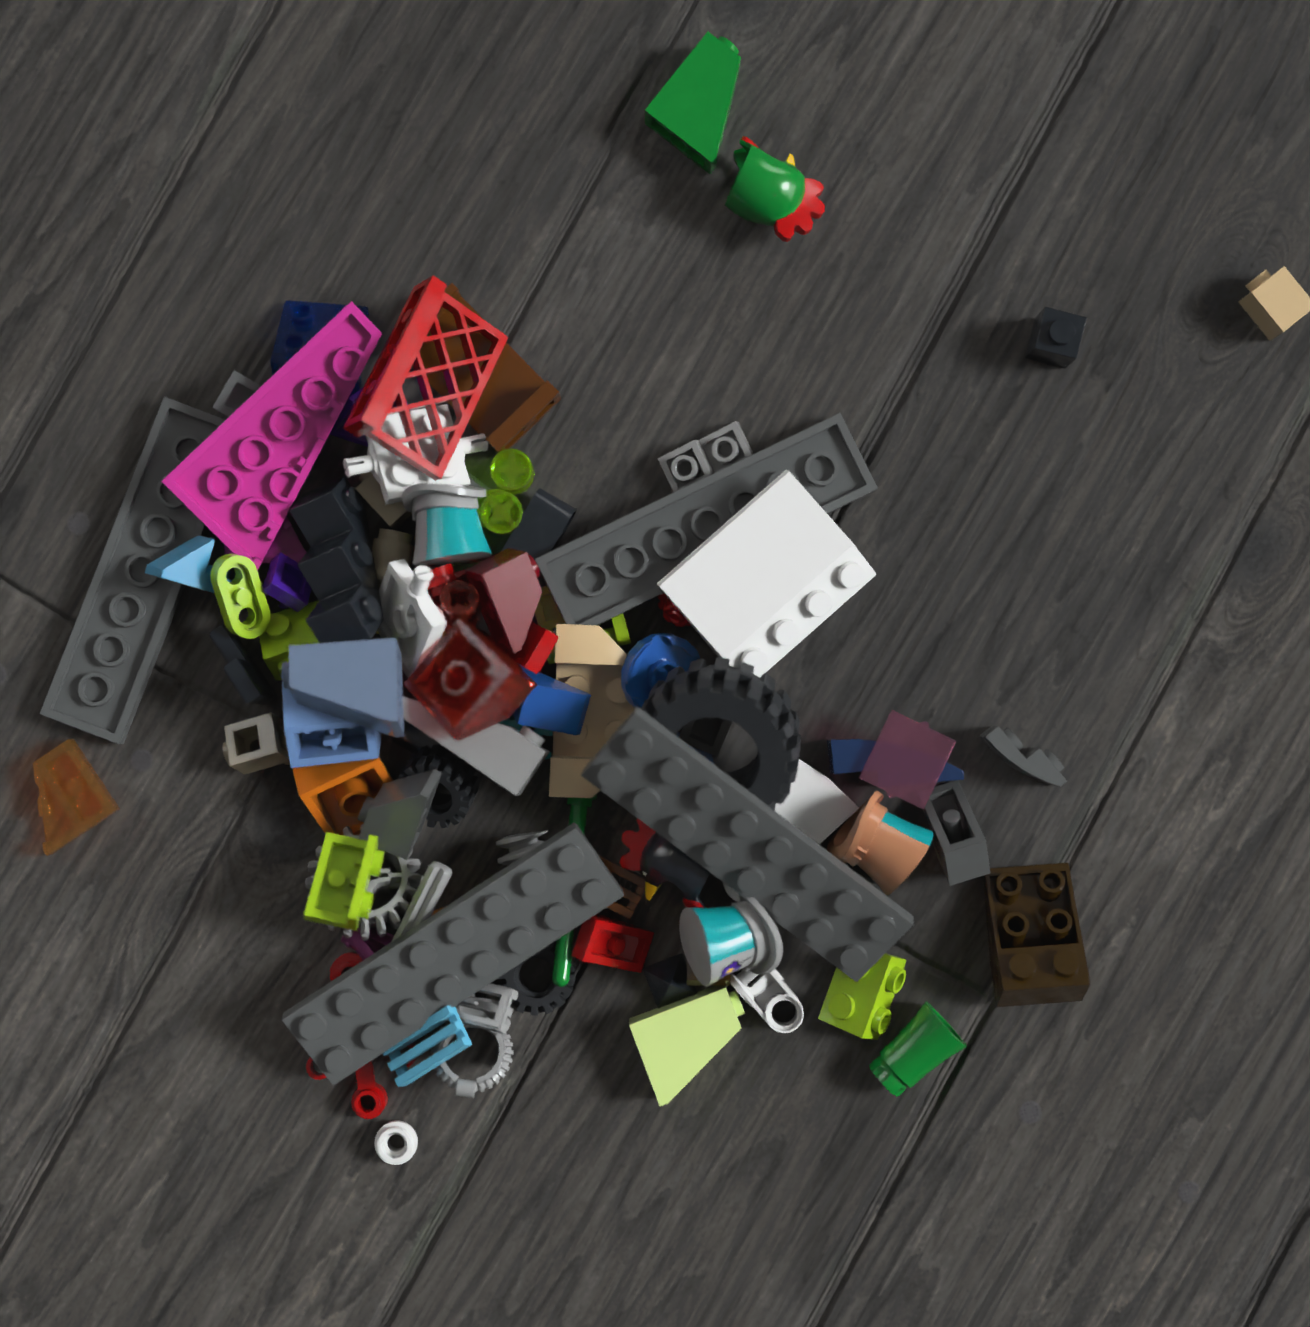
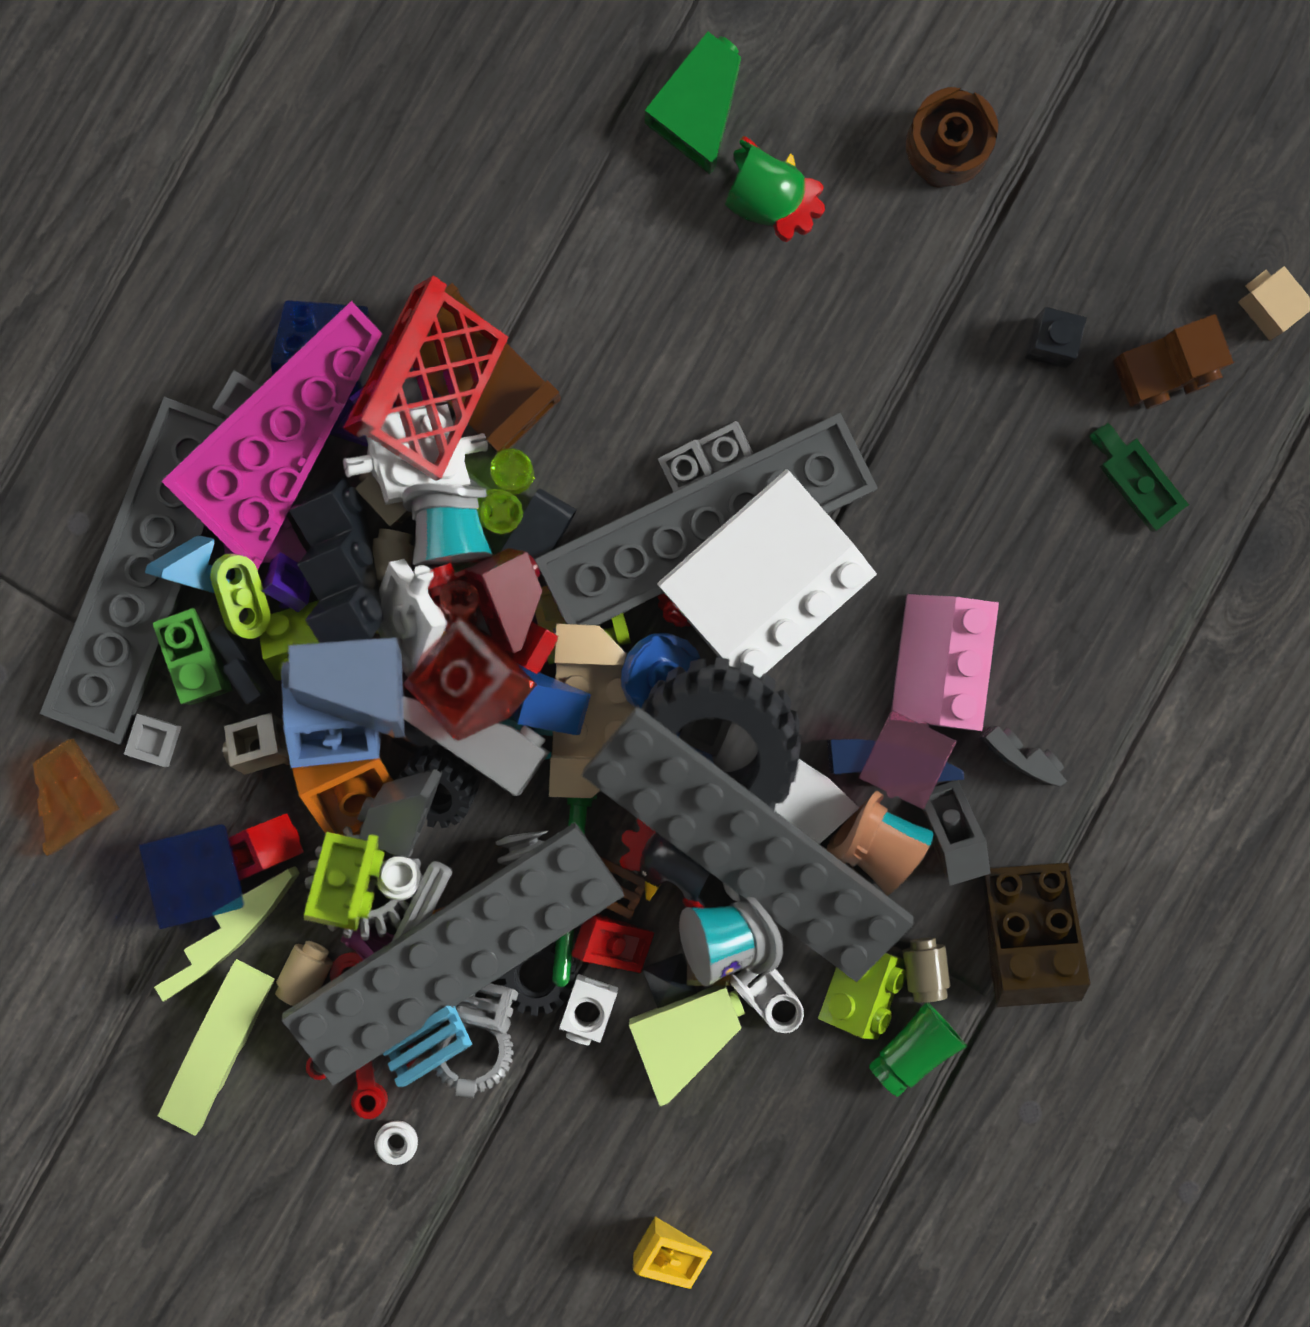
(152, 740): none -> light grey plate
(191, 658): none -> bright green slope
(192, 876): none -> clear blue bracket
(216, 1047): none -> yellowish green slope
(234, 931): none -> yellowish green slope
(265, 846): none -> red slope
(303, 972): none -> tan brick
(399, 878): none -> white plate
(593, 991): none -> white brick
(669, 1255): none -> yellow slope
(926, 970): none -> dark tan brick
(945, 660): none -> bright pink slope
(956, 114): none -> reddish brown brick
(1138, 478): none -> dark green plate
(1181, 360): none -> reddish brown brick

